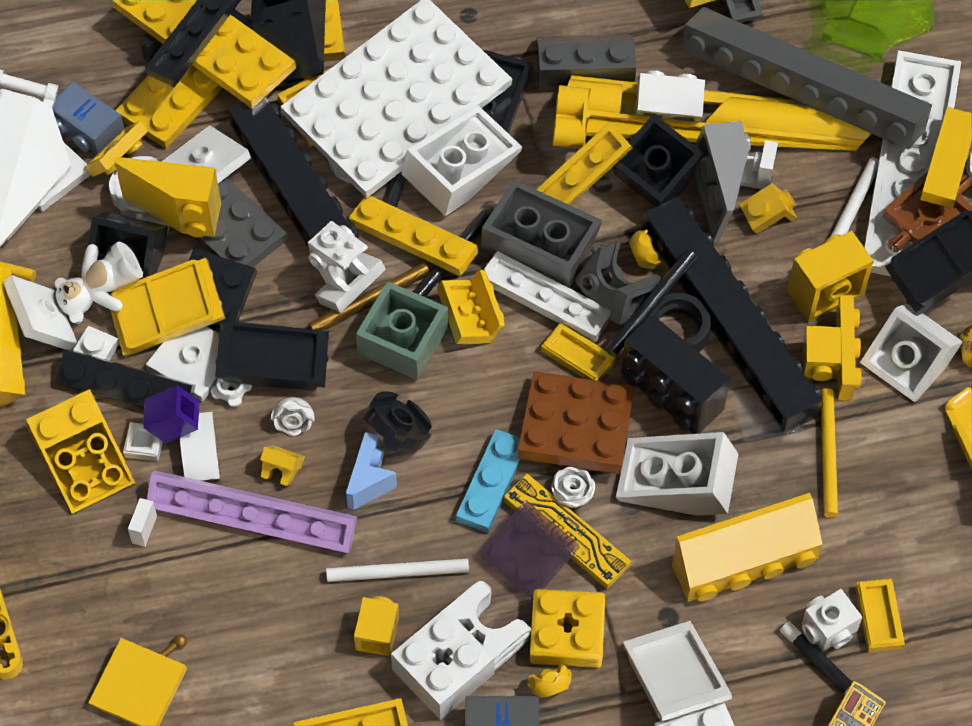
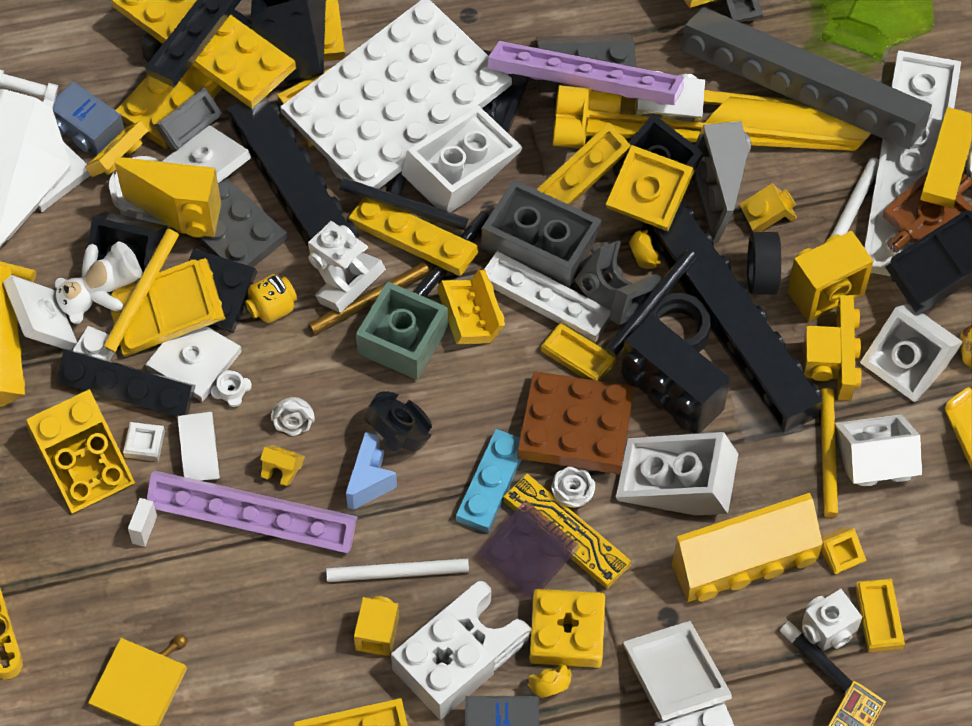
(141, 290): none -> yellow bar
(171, 414): dark purple brick -> none
(188, 119): none -> tile
(270, 298): none -> yellow head
(272, 355): black piece -> none
(403, 204): none -> black bar
(586, 73): none -> lavender plate
(649, 188): none -> yellow plate
(759, 168): white bracket -> none
(764, 263): none -> black tyre
(842, 549): none -> yellow slope
(879, 449): none -> white slope

